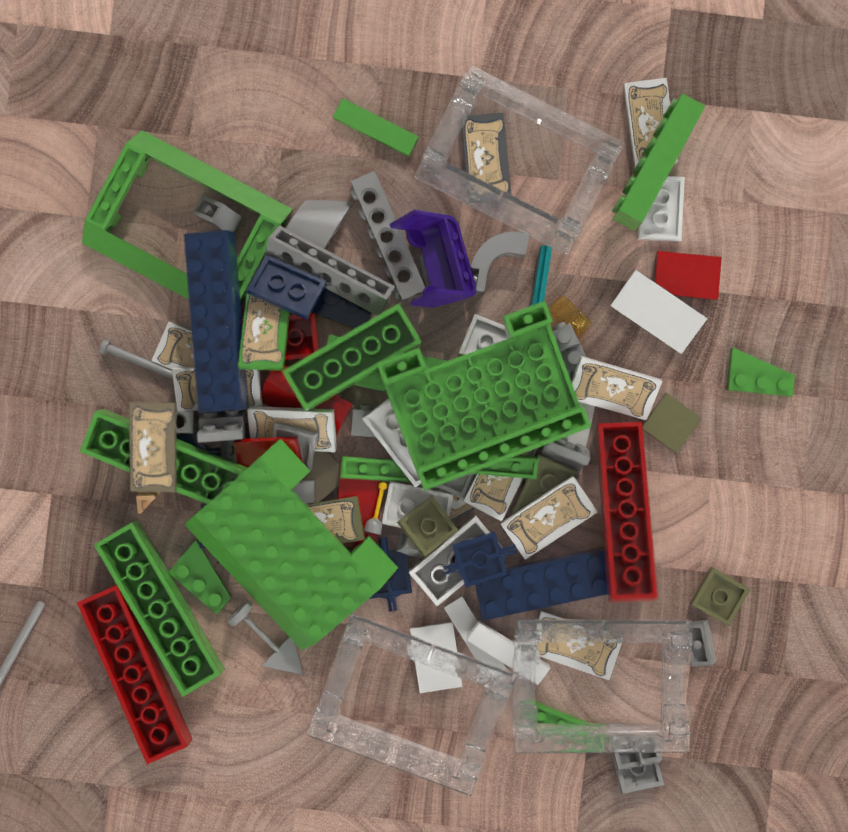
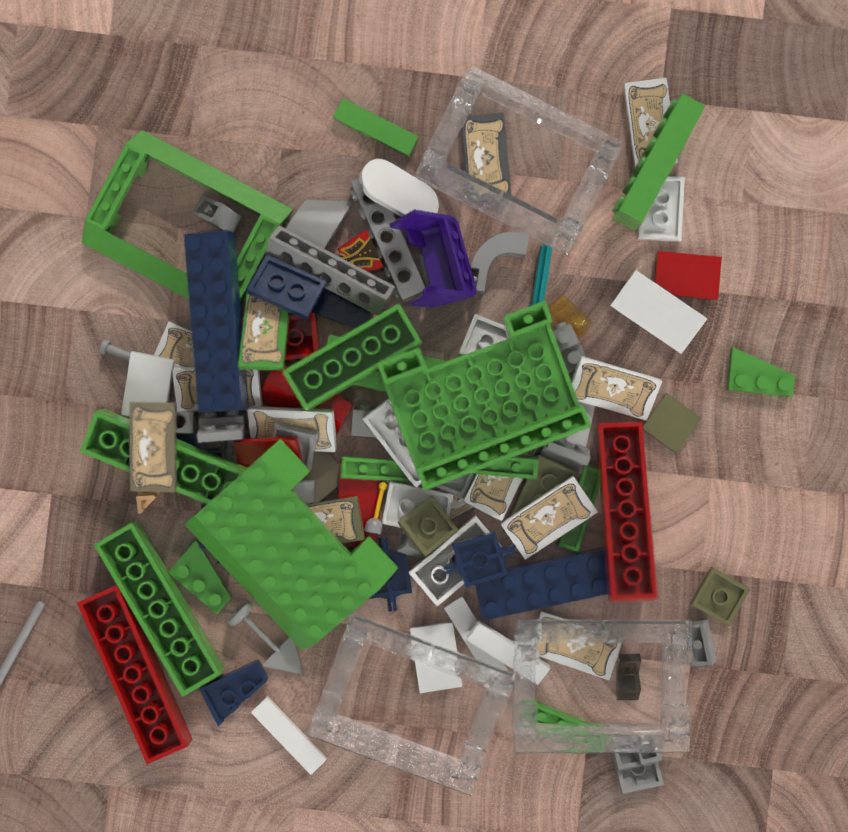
(147, 380): none -> white tile
(232, 689): none -> dark blue wing
(289, 735): none -> white tile
(361, 253): none -> torso
(396, 188): none -> white tile
(590, 484): none -> bright green tile
(627, 677): none -> clear smoke slope

